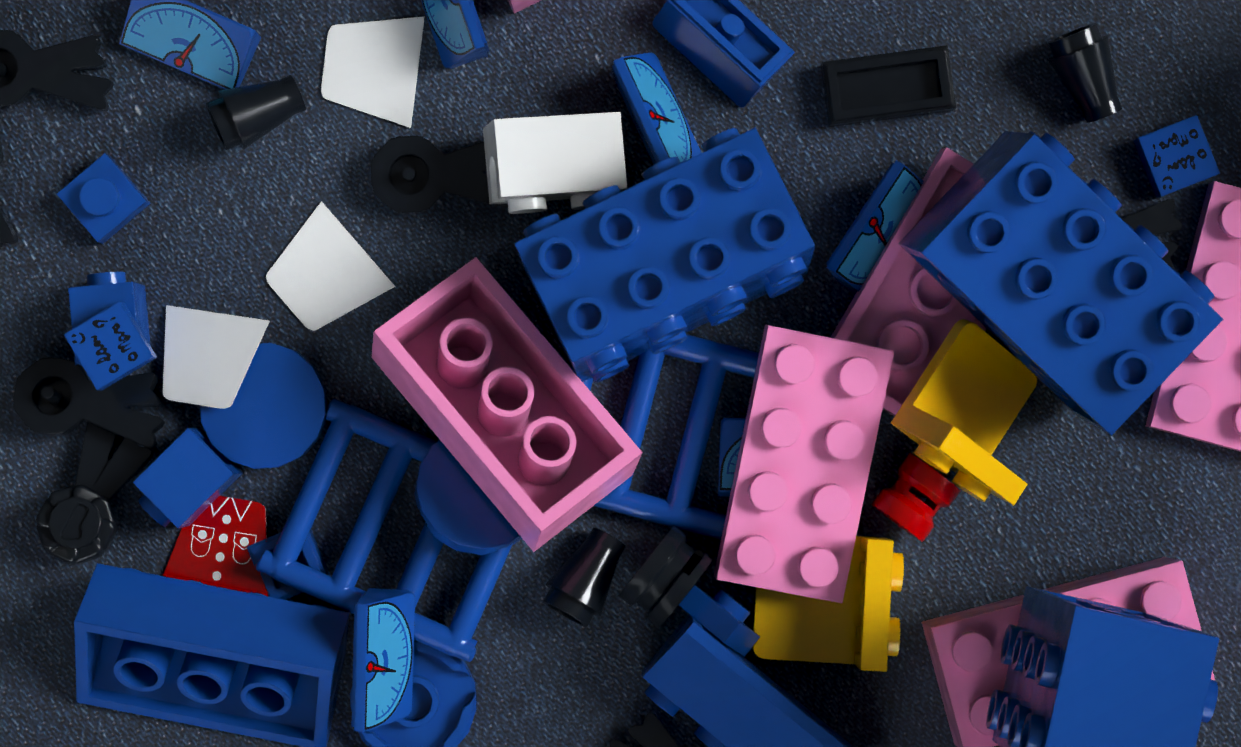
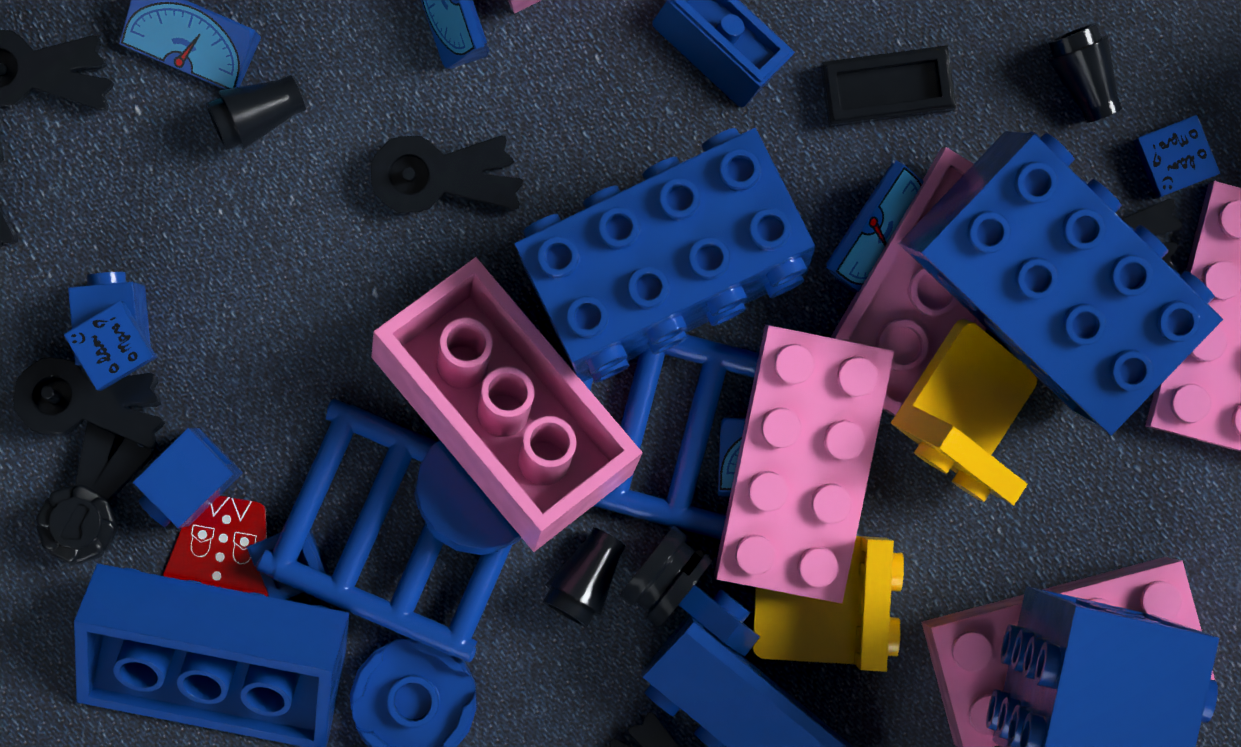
(103, 198): blue plate -> none
(207, 355): white sticker -> none
(274, 412): blue tile -> none
(325, 272): white sticker -> none
(374, 67): white sticker -> none
(382, 658): slope -> none
(553, 159): white brick -> none
(654, 108): slope -> none
(907, 509): red wheel -> none

